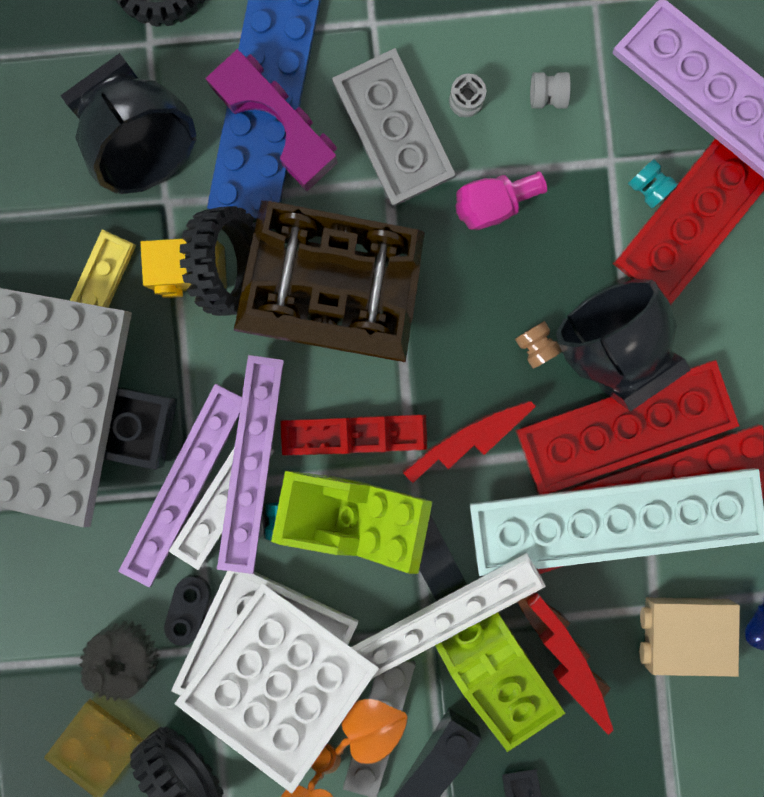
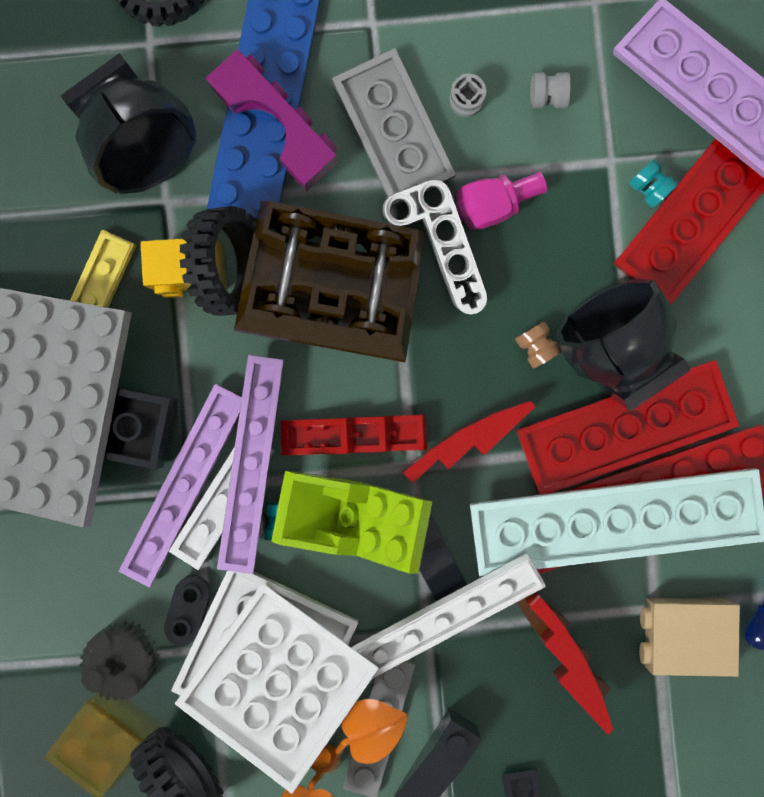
(443, 249): none -> white beam
(500, 681): lime bracket -> none

